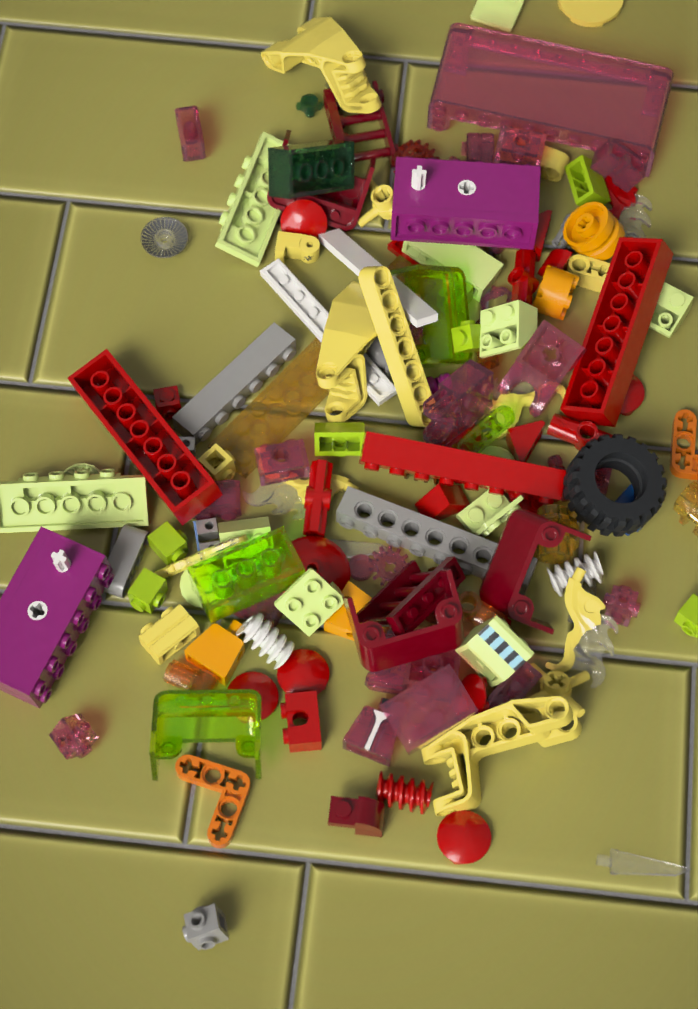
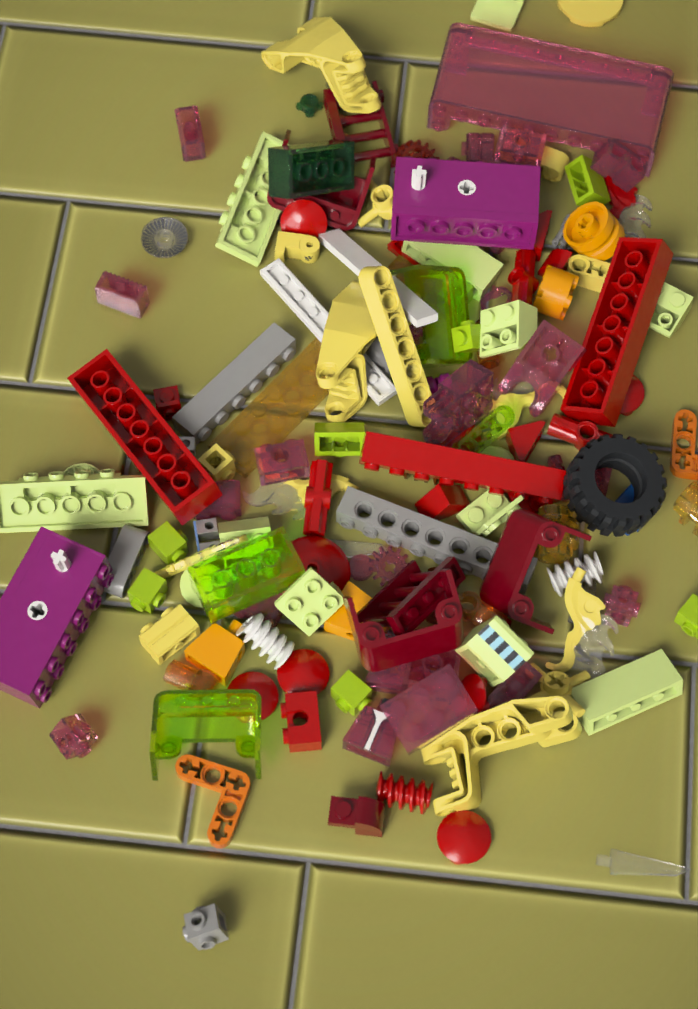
(122, 294): none -> clear pink brick
(351, 693): none -> lime brick
(627, 691): none -> yellowish green brick

